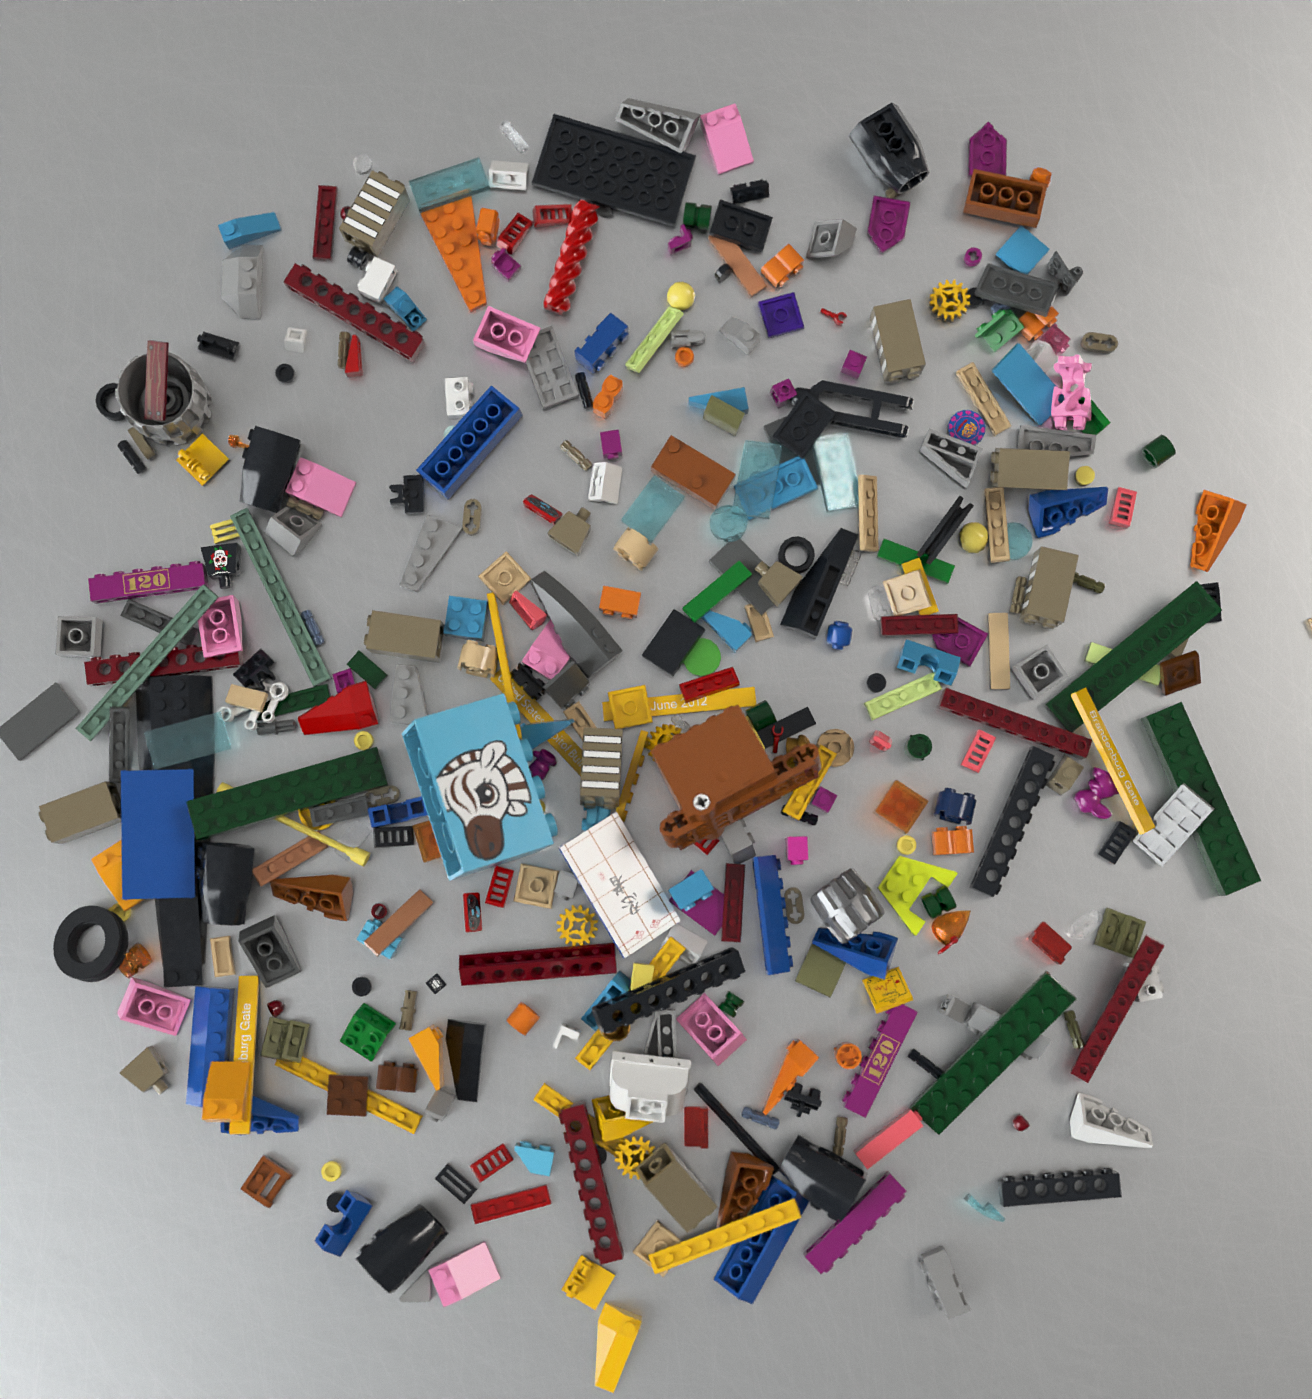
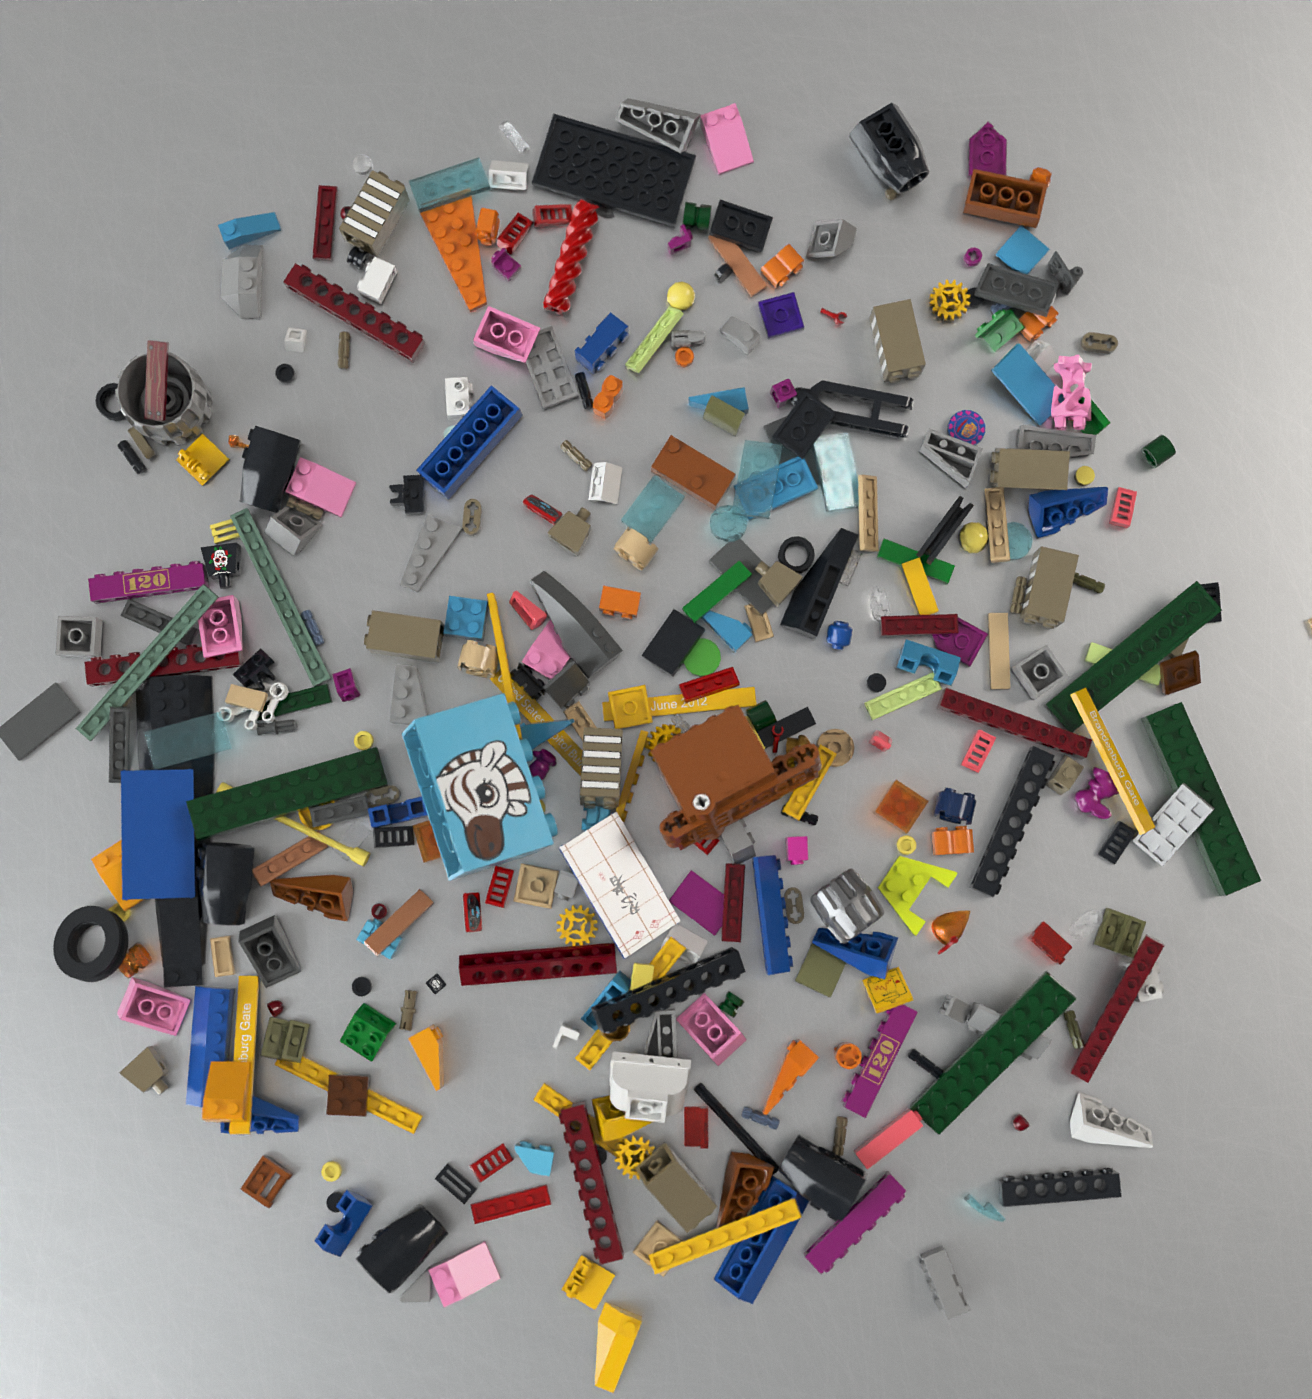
(81, 813): dark tan brick -> none
(217, 345): black hinge -> none
(343, 712): red wedge -> none
(354, 359): red slope -> none
(367, 669): dark green tile -> none
(397, 1078): reddish brown brick -> none
(405, 308): dark azure slope -> none
(439, 1105): light grey slope -> none
(465, 1051): black wedge -> none
(504, 577): tan tile -> none
(523, 1018): orange piece -> none
(611, 444): magenta brick -> none
(691, 889): dark azure brick -> none
(757, 190): black hinge -> none
(795, 1097): black hips -> none
(823, 799): magenta brick -> none
(853, 364): magenta brick -> none
(888, 221): magenta tile -> none
(907, 593): tan tile -> none
(918, 746): dark green piece -> none
(939, 901): dark green wheel -> none
(983, 399): tan tile -> none
(1054, 332): clear pink brick -> none
(1215, 524): orange wedge -> none

